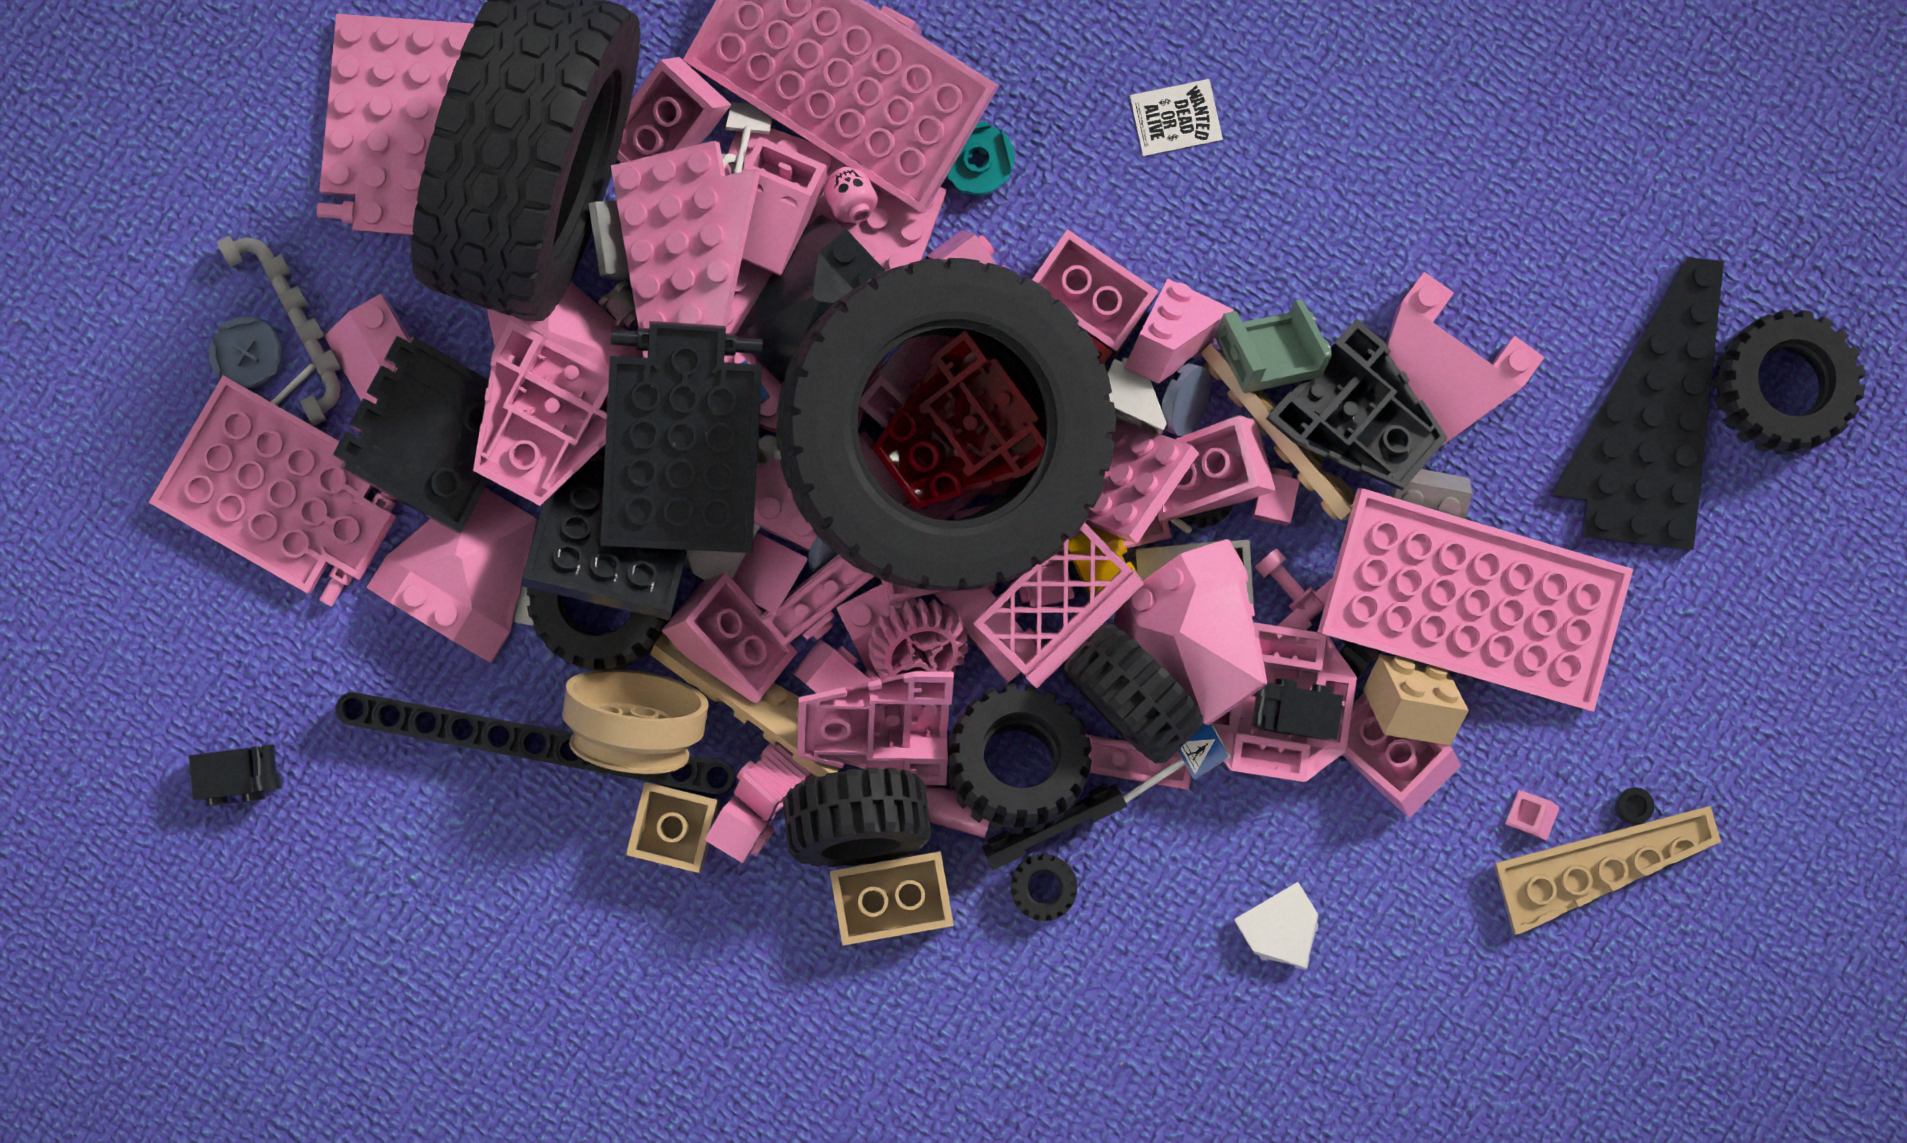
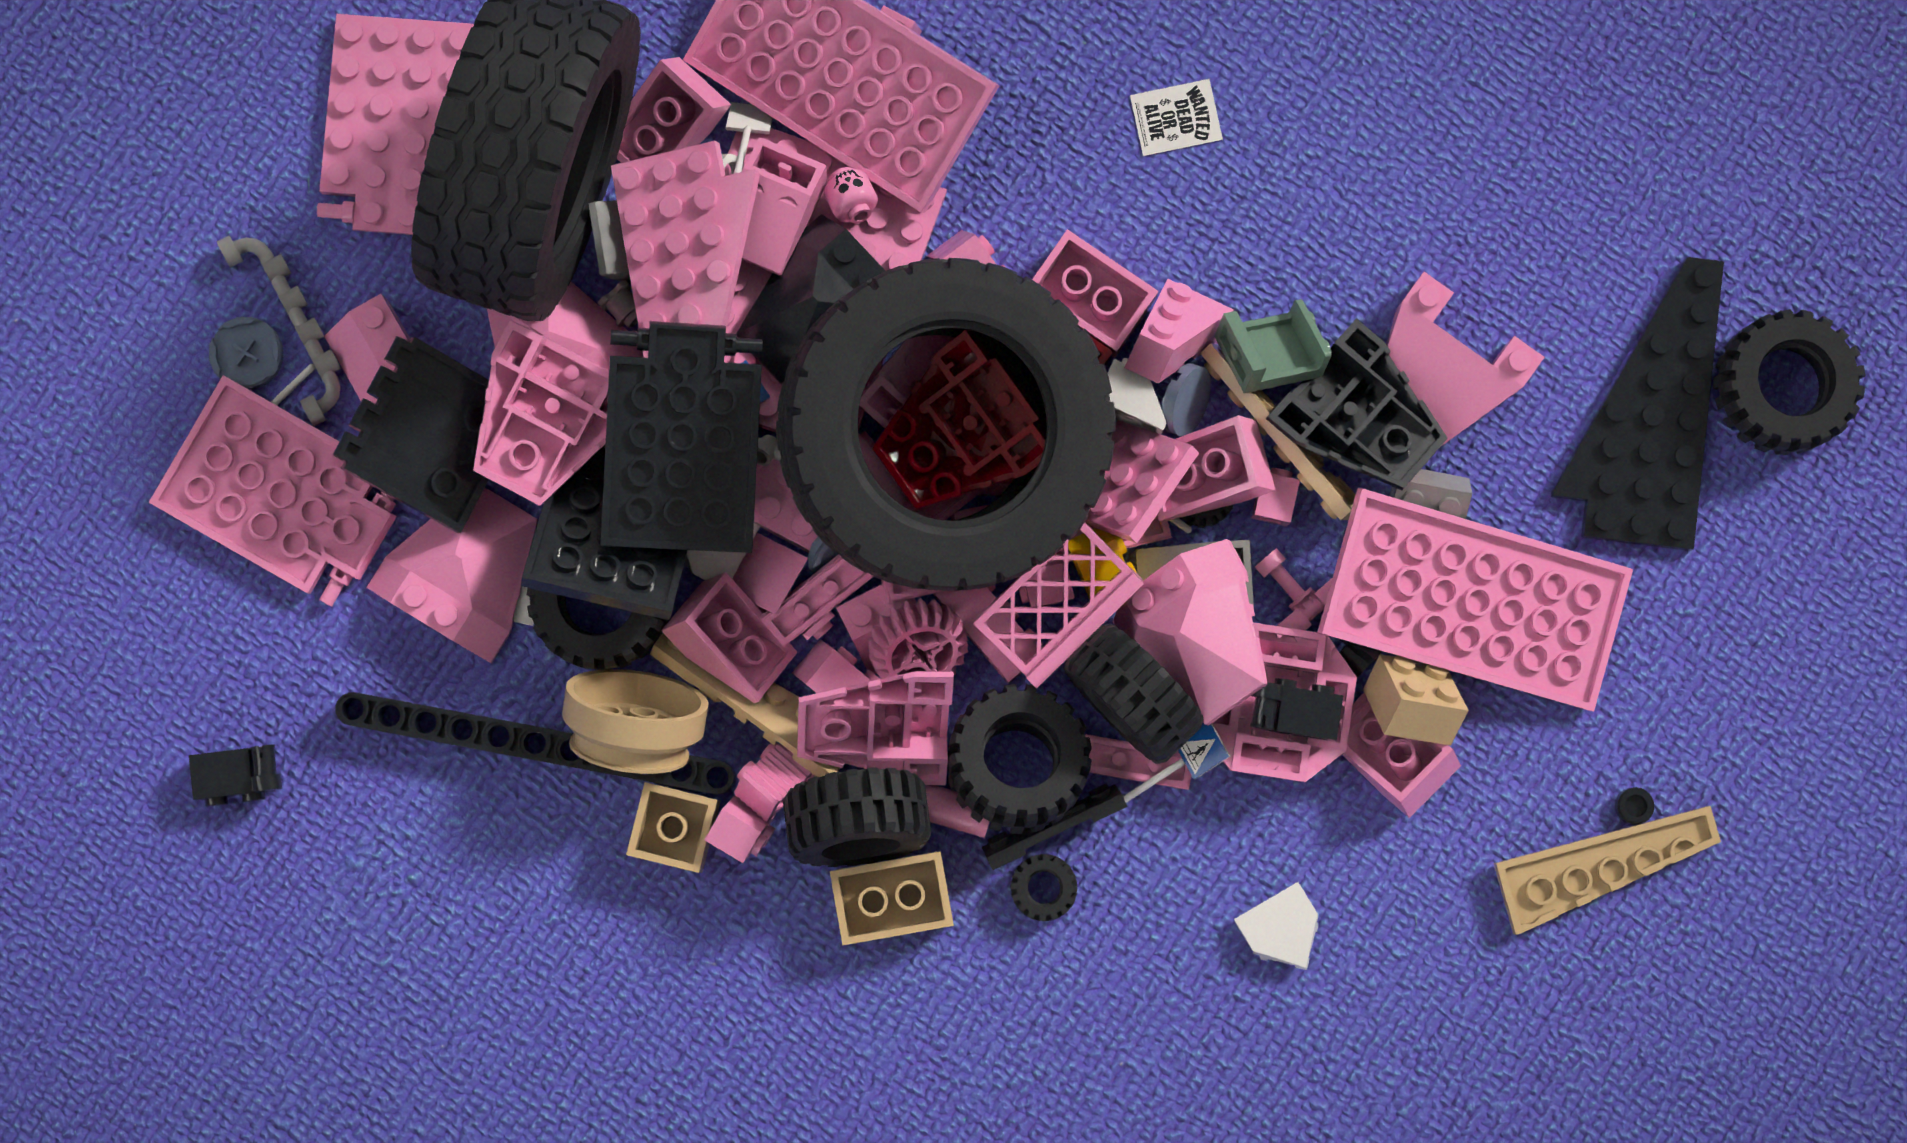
(995, 171): teal plate -> none
(1532, 815): bright pink slope -> none

